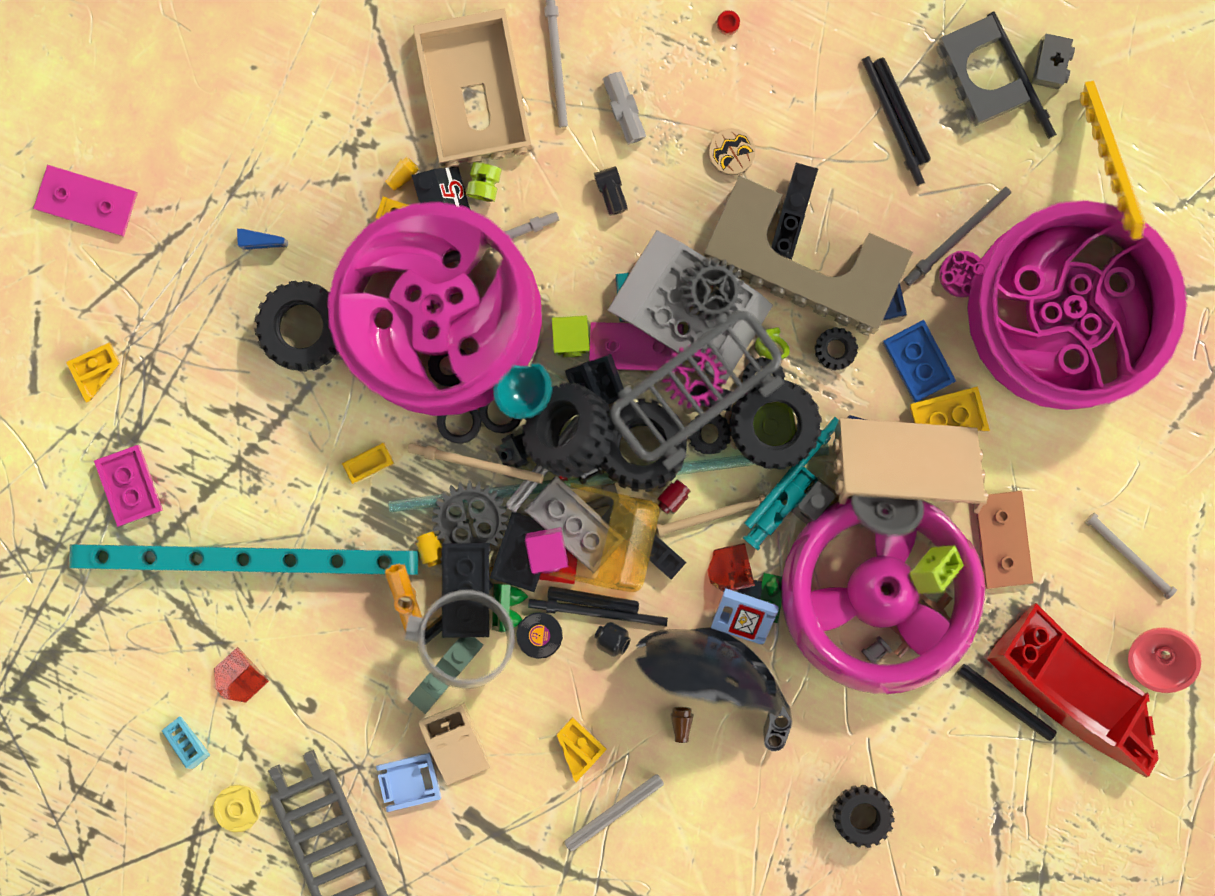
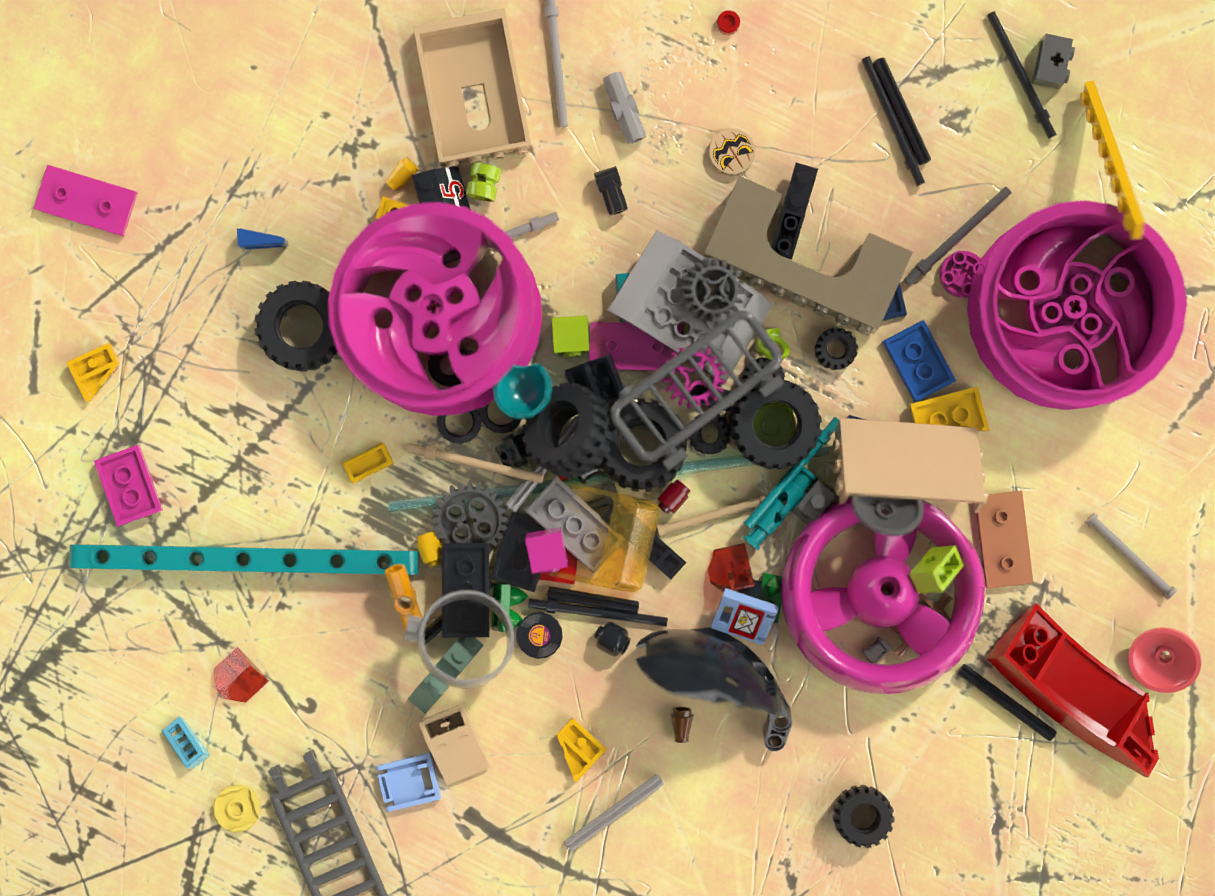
(980, 103): dark grey arch -> none

